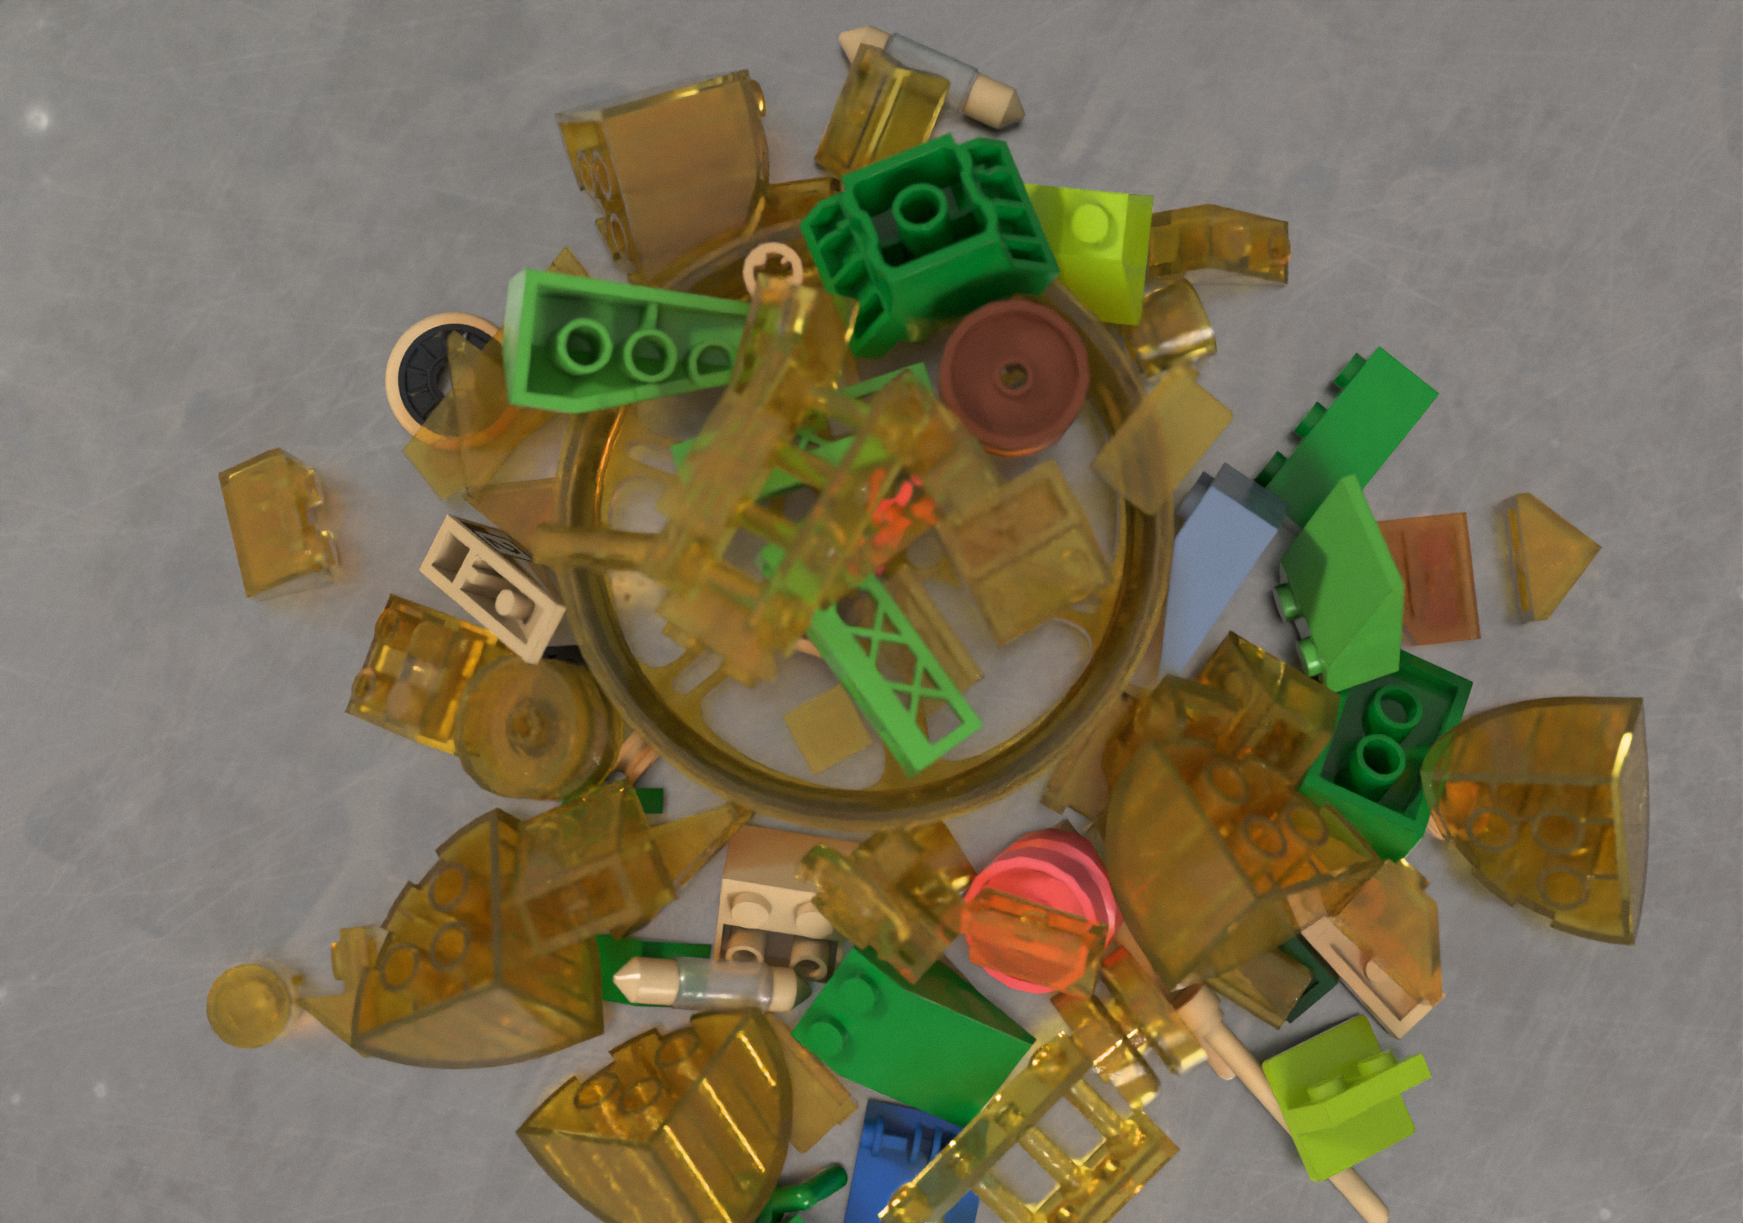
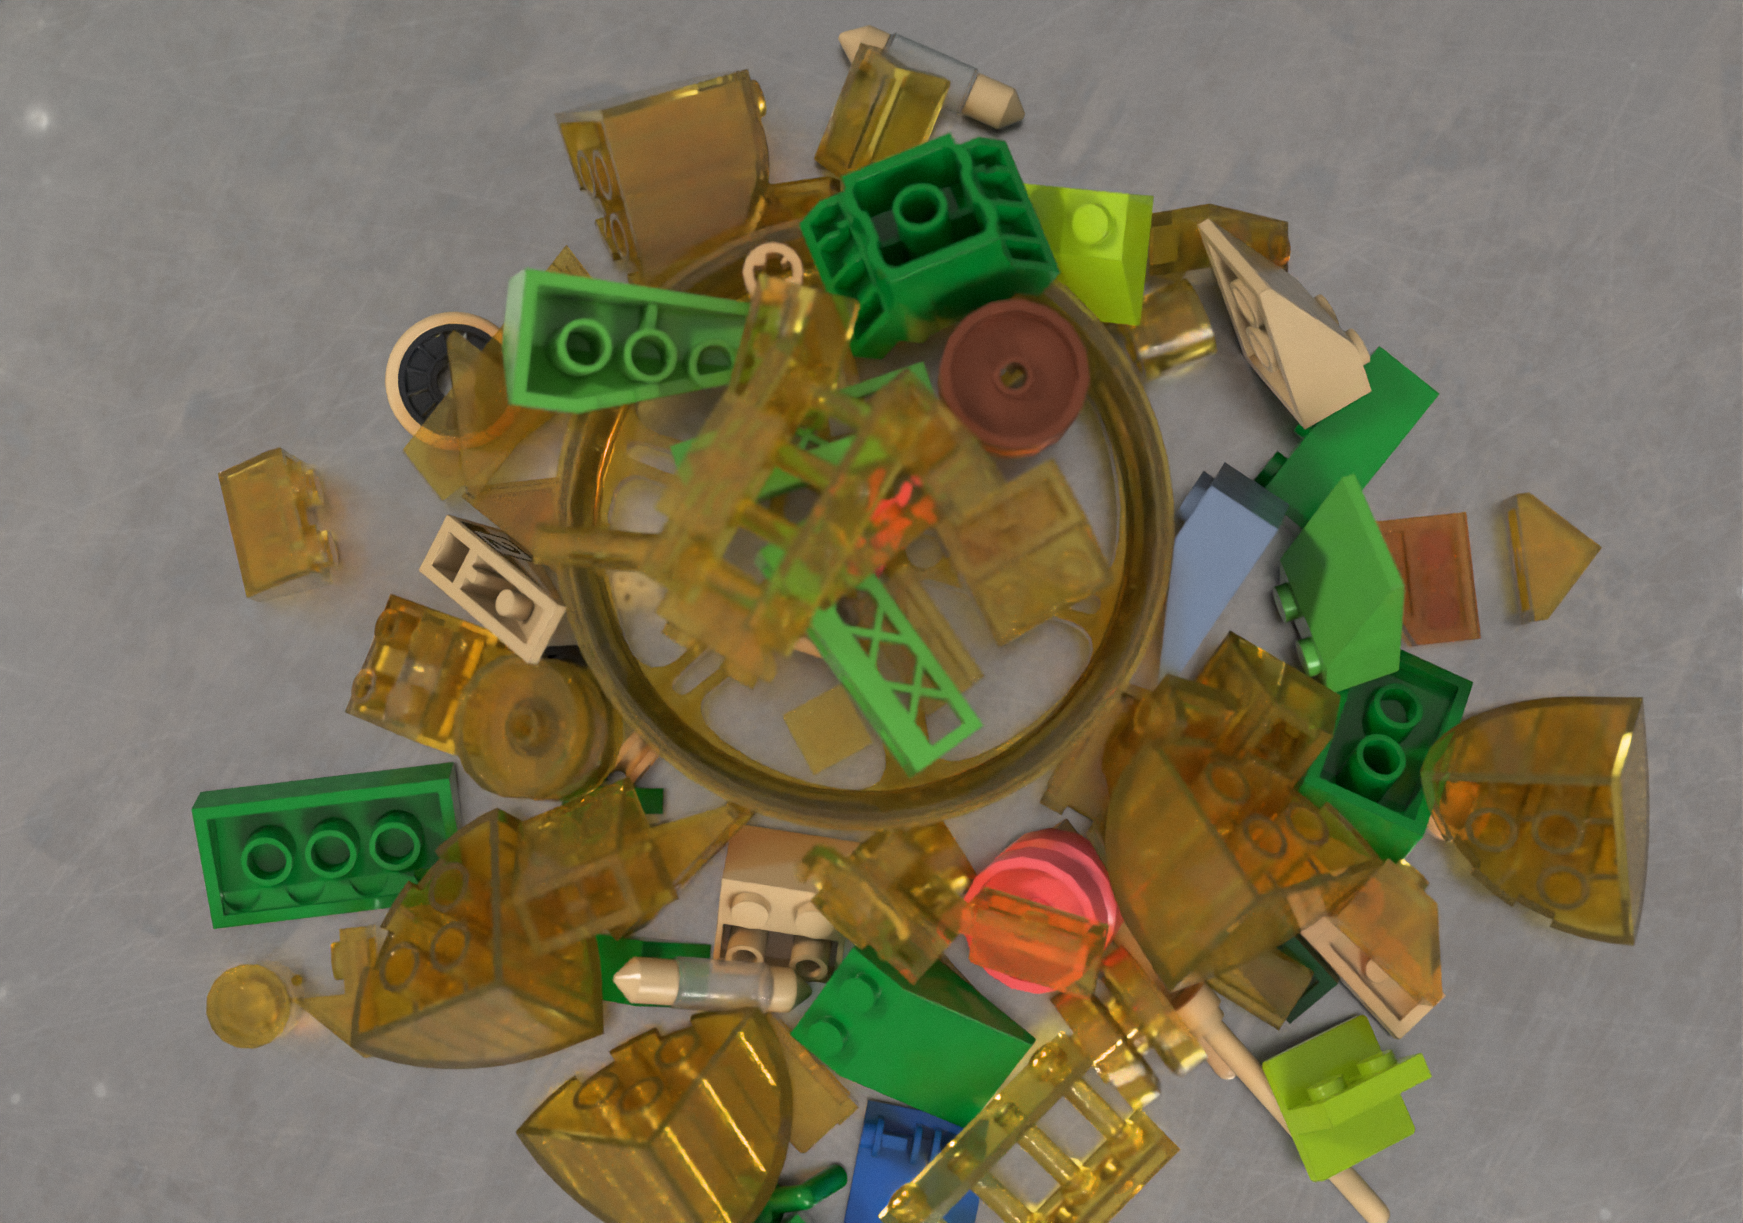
(322, 842): none -> green slope
(1162, 439): clear yellow panel -> none
(1286, 331): none -> tan slope

